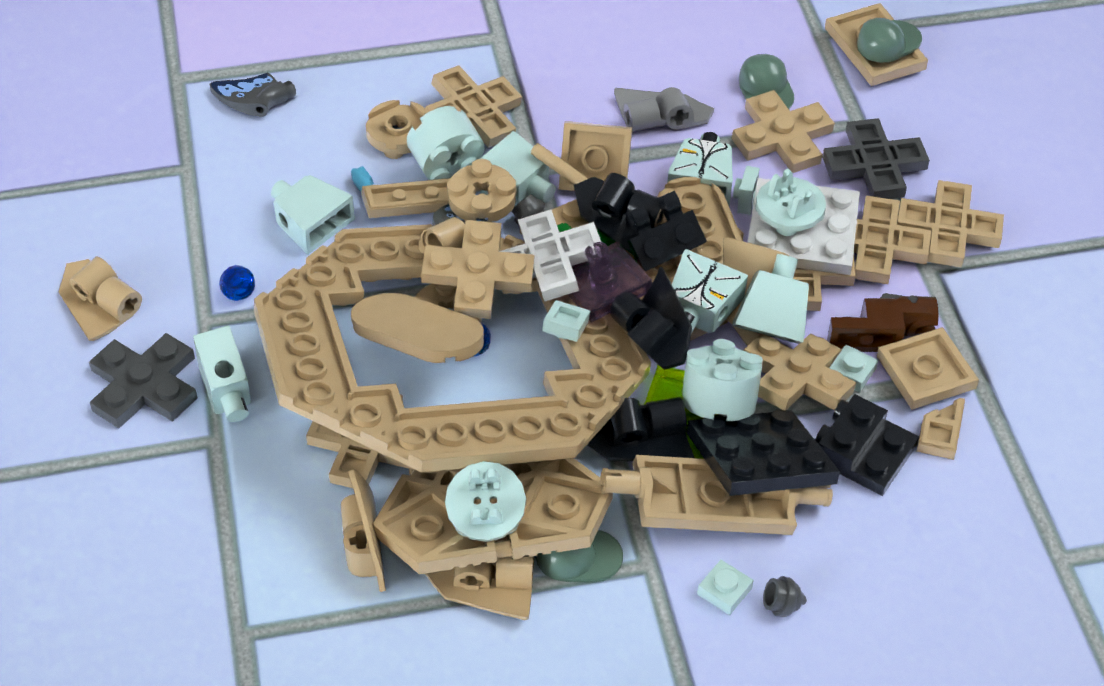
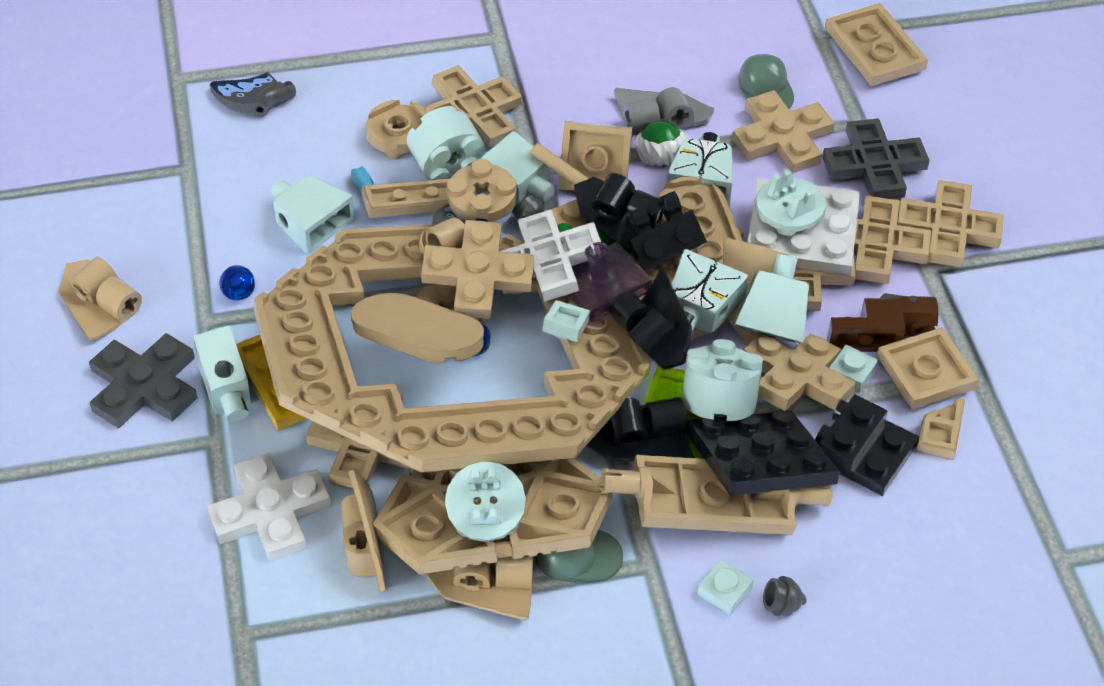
(259, 376): none -> yellow plate
(269, 506): none -> white plate
(659, 143): none -> white hair
(745, 189): light aqua plate -> none
(887, 39): sand green cap -> none

